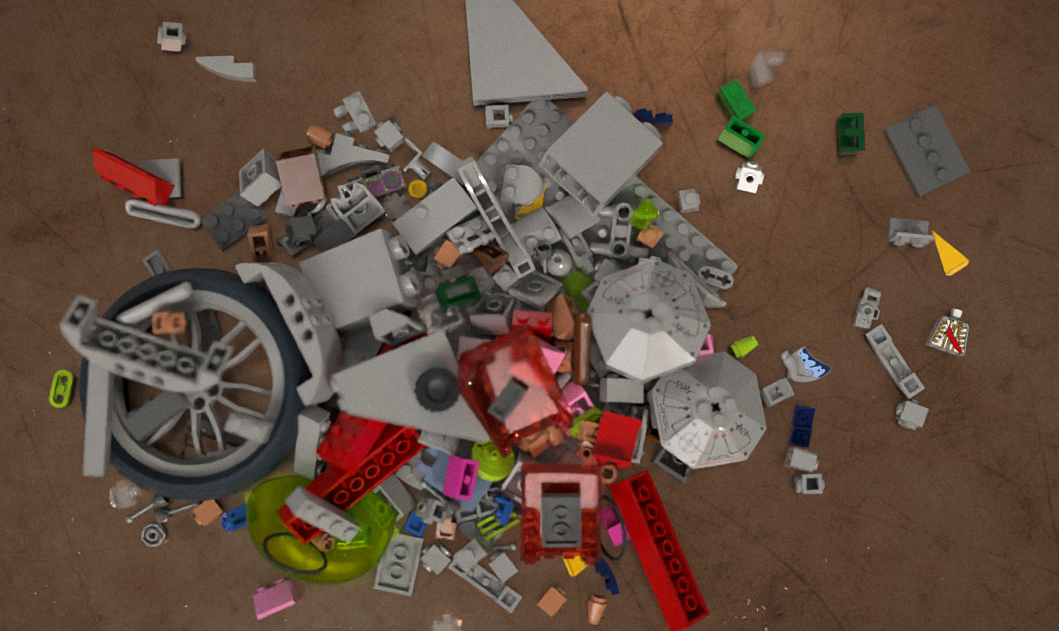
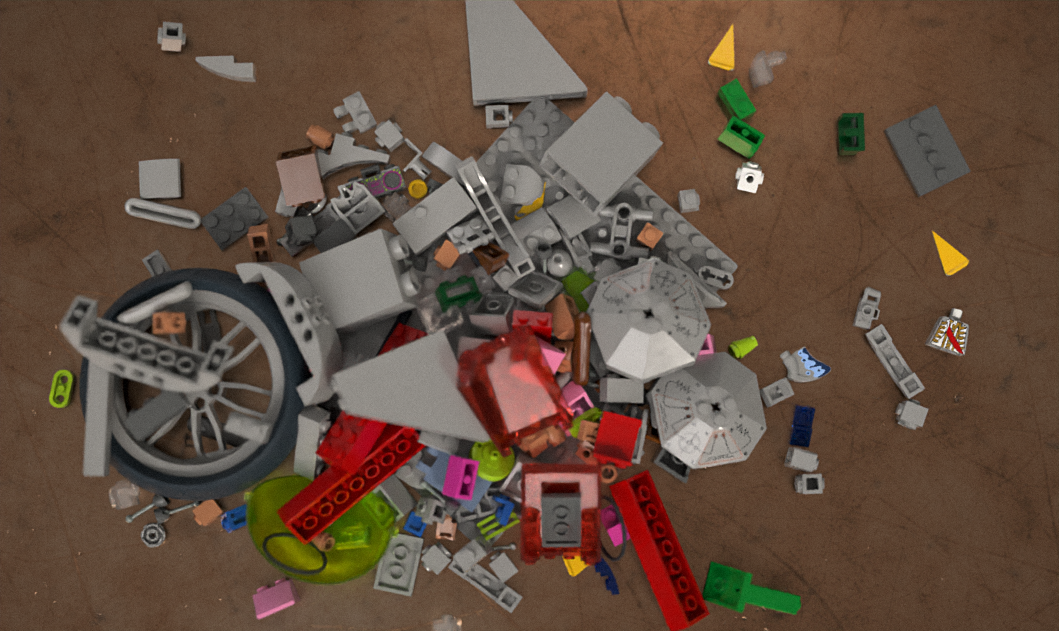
(132, 177): red slope -> none
(259, 178): light grey slope -> none
(323, 514): light grey brick -> none
(393, 327): light grey slope -> none
(423, 396): black tyre -> none
(507, 401): dark grey tile -> none
(552, 600): nougat brick -> none
(596, 607): nougat cone -> none
(644, 215): clear neon green tile -> none
(660, 120): clear blue slope -> none
(724, 53): none -> yellow sticker
(732, 589): none -> green piece
(909, 231): light grey bracket -> none

